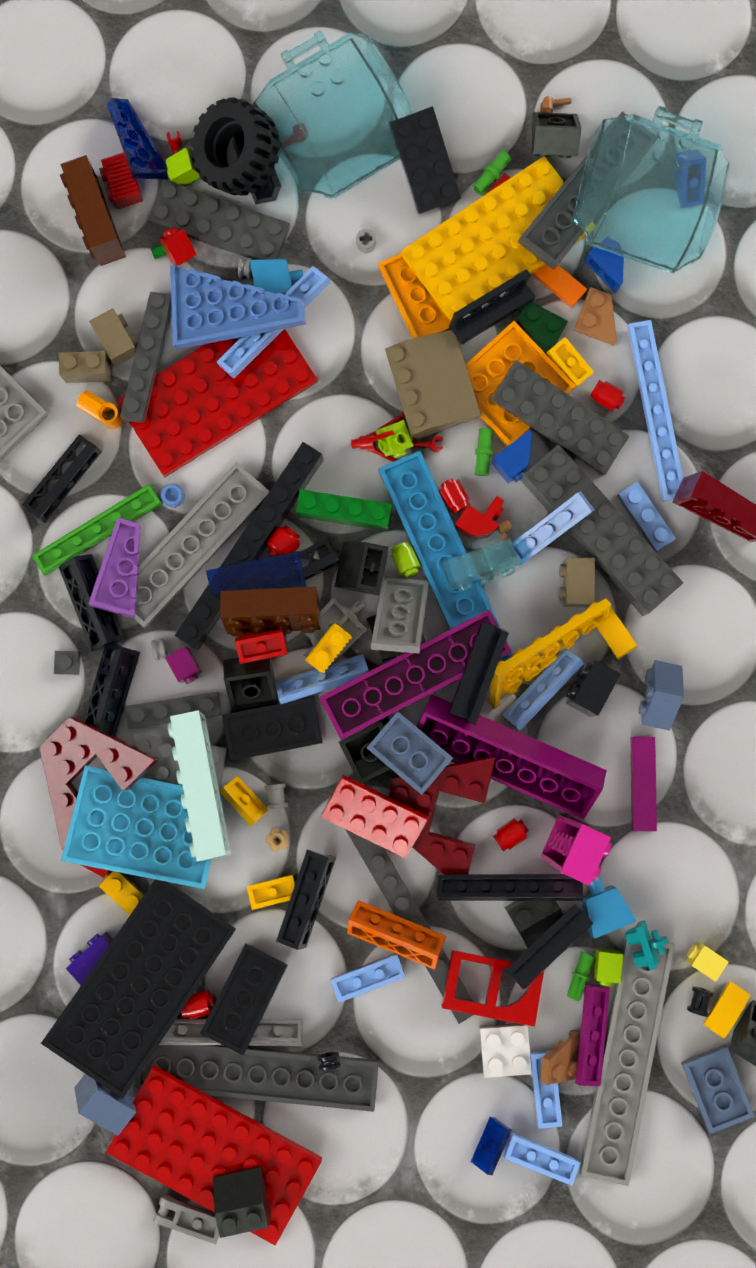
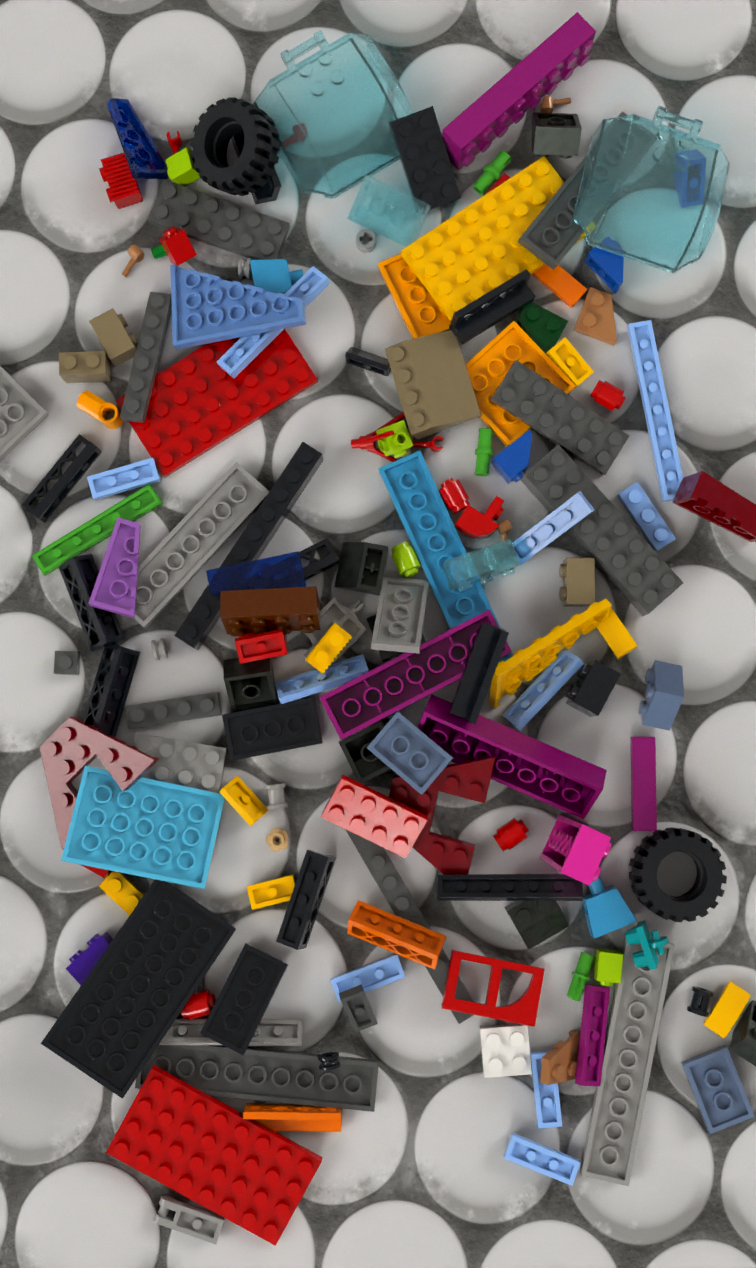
(91, 211): reddish brown brick -> none
(103, 1105): sand blue brick -> none
(123, 478): none -> light blue plate
(137, 256): none -> medium nougat hand
(172, 495): medium blue tile -> none
(184, 665): magenta brick -> none
(199, 785): light aqua brick -> none
(241, 1201): pearl dark grey slope -> none
(283, 541): red head -> none
(294, 1117): none -> orange fence
(343, 510): green brick -> none
(358, 1008): none -> dark grey plate
(368, 361): none -> black slope
(389, 211): none -> clear light blue brick
(491, 1145): clear blue plate -> none
(518, 91): none -> magenta brick
(549, 946): black fence -> none
(706, 961): light yellow brick -> none
(707, 882): none -> black tyre

